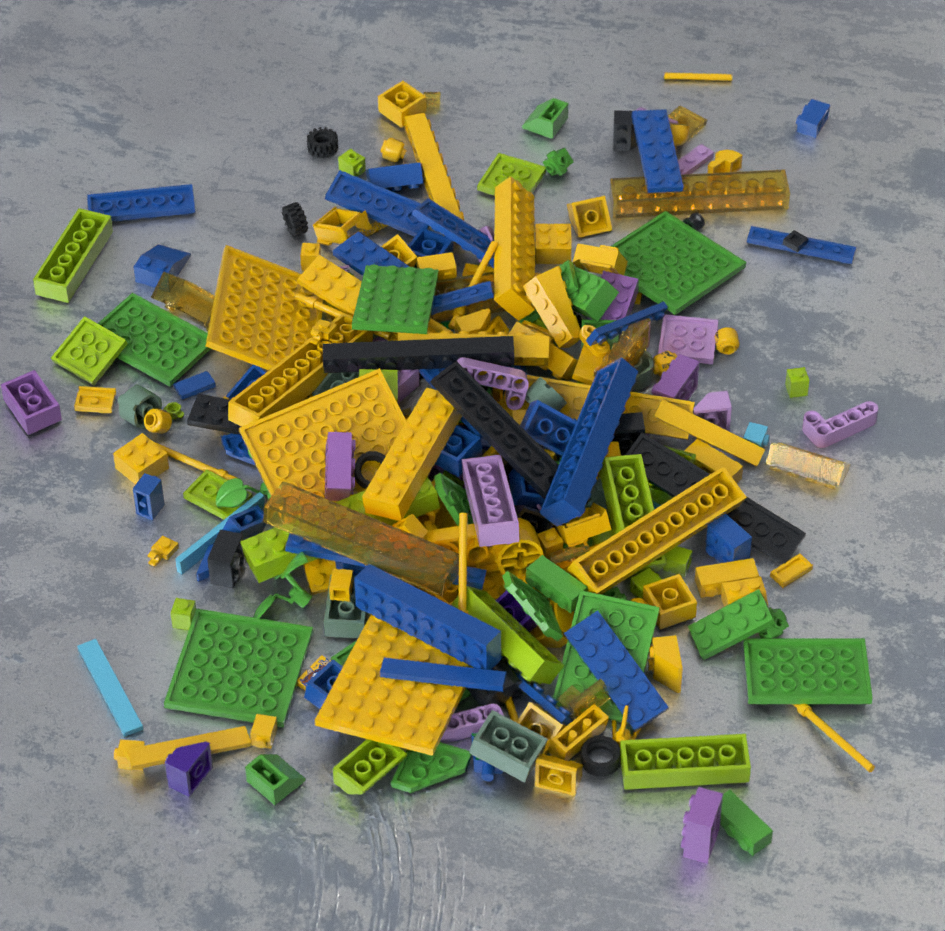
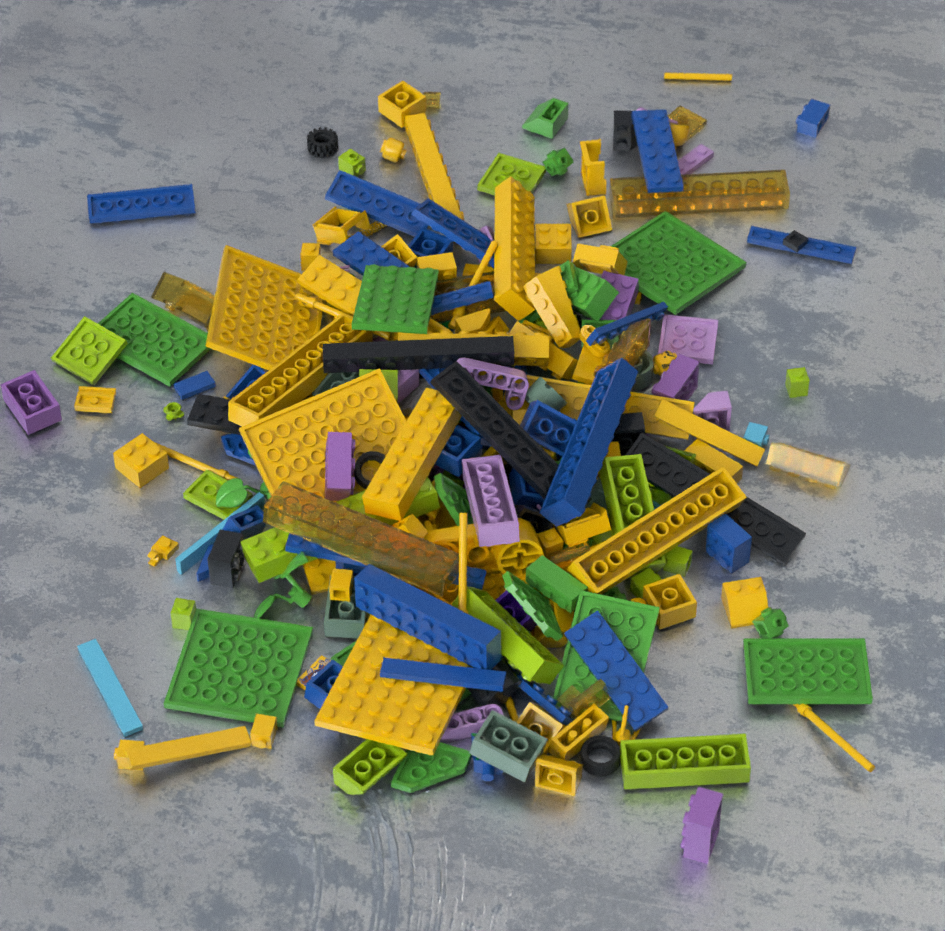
(73, 255): lime brick -> none
(136, 403): sand green brick -> none
(148, 496): blue brick -> none
(157, 421): yellow head -> none
(158, 260): blue slope -> none
(188, 767): dark purple slope -> none
(273, 777): bright green slope -> none
(295, 219): black tyre -> none
(321, 330): yellow plate -> none
(396, 176): blue slope -> none
(592, 169): none -> yellow piece
(666, 662): yellow slope -> none
(695, 221): black wheel -> none
(710, 577): yellow brick -> none
(725, 162): yellow brick -> none
(727, 340): yellow head -> none
(731, 624): bright green plate -> none
(744, 824): bright green brick -> none
(791, 570): yellow tile -> none
(830, 431): lavender beam -> none

